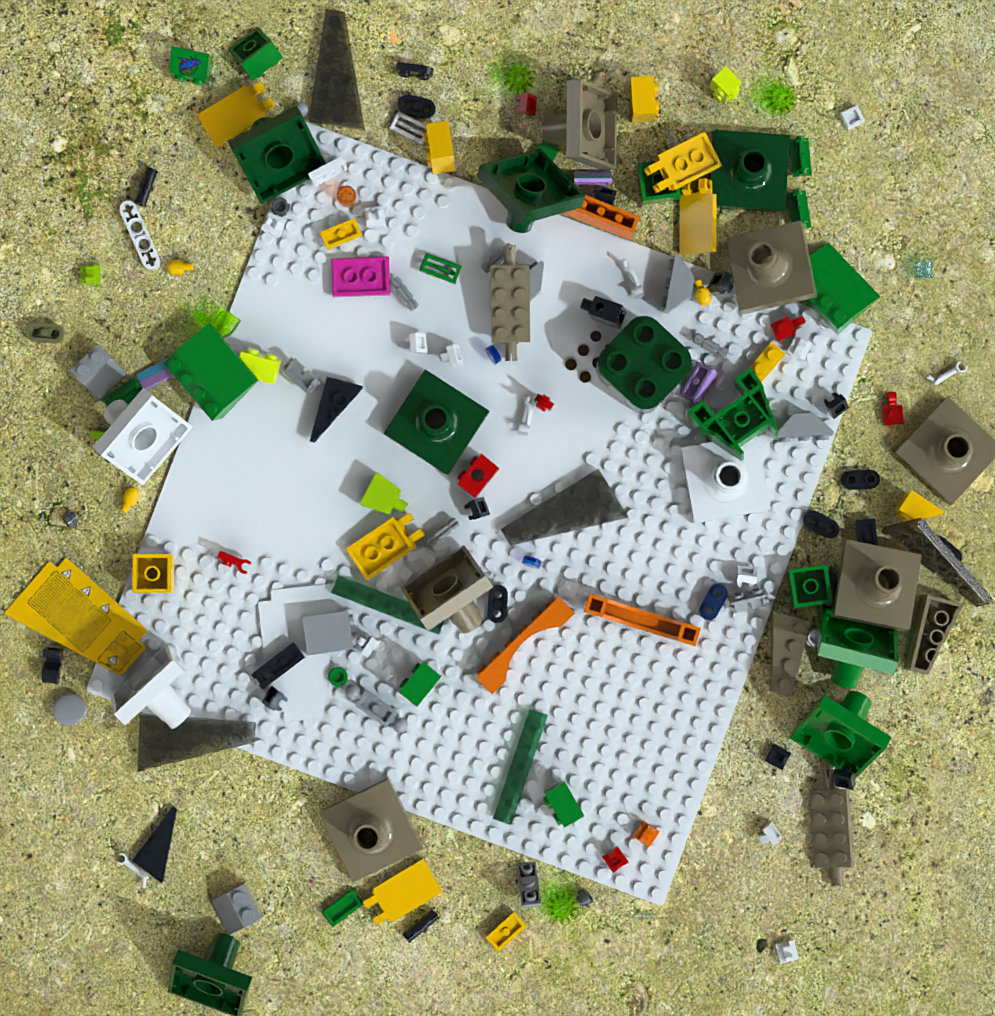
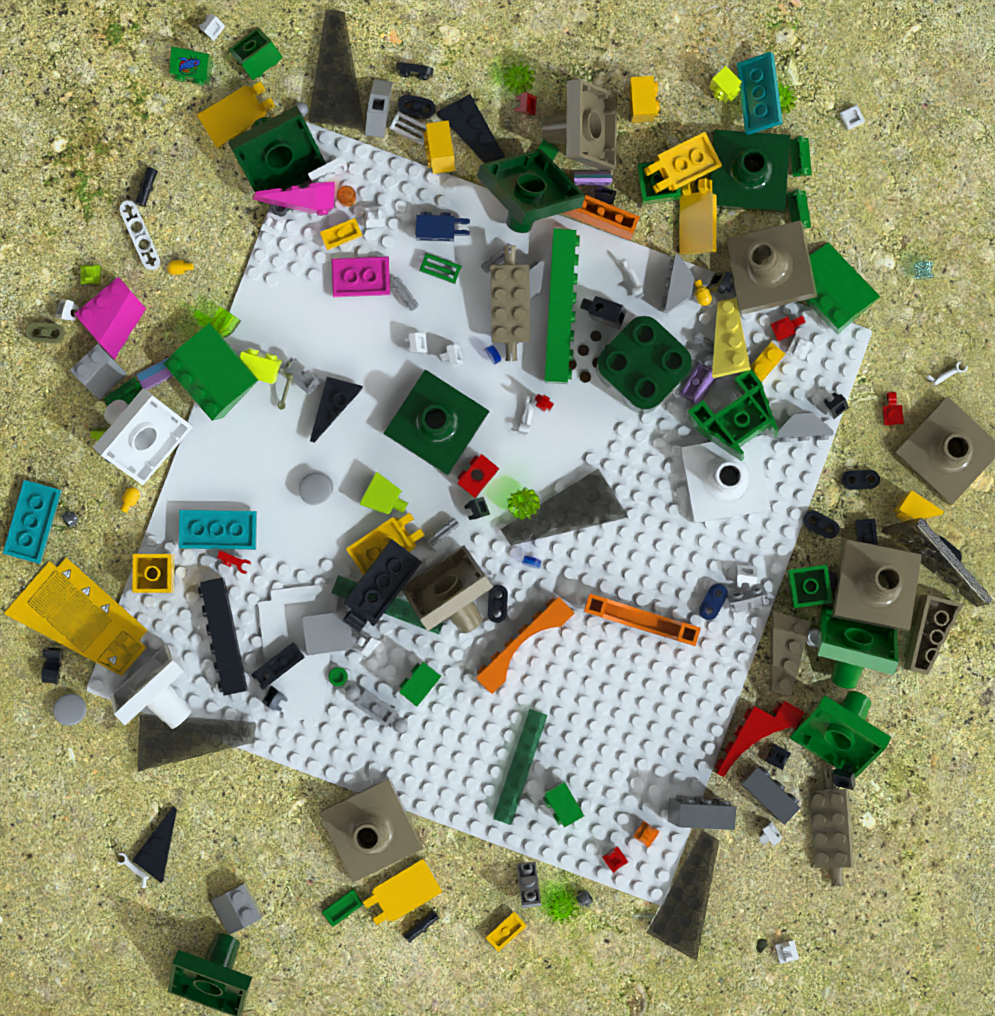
(32, 522): none -> teal plate
(64, 310): none -> white tile
(112, 316): none -> dark pink wedge
(212, 26): none -> white tile
(217, 529): none -> teal plate
(223, 636): none -> black brick
(281, 405): none -> olive hinge
(312, 199): none -> dark pink wedge
(315, 488): none -> light grey piece
(378, 108): none -> light grey slope
(383, 578): none -> black hinge
(439, 227): none -> dark blue hinge
(472, 129): none -> black wing
(523, 503): none -> clear neon green gear
(560, 306): none -> green brick
(684, 908): none -> clear smoke wing
(702, 813): none -> dark grey brick
(729, 346): none -> light yellow wing
(756, 727): none -> red arch
(759, 93): none -> teal plate
(770, 794): none -> dark grey brick

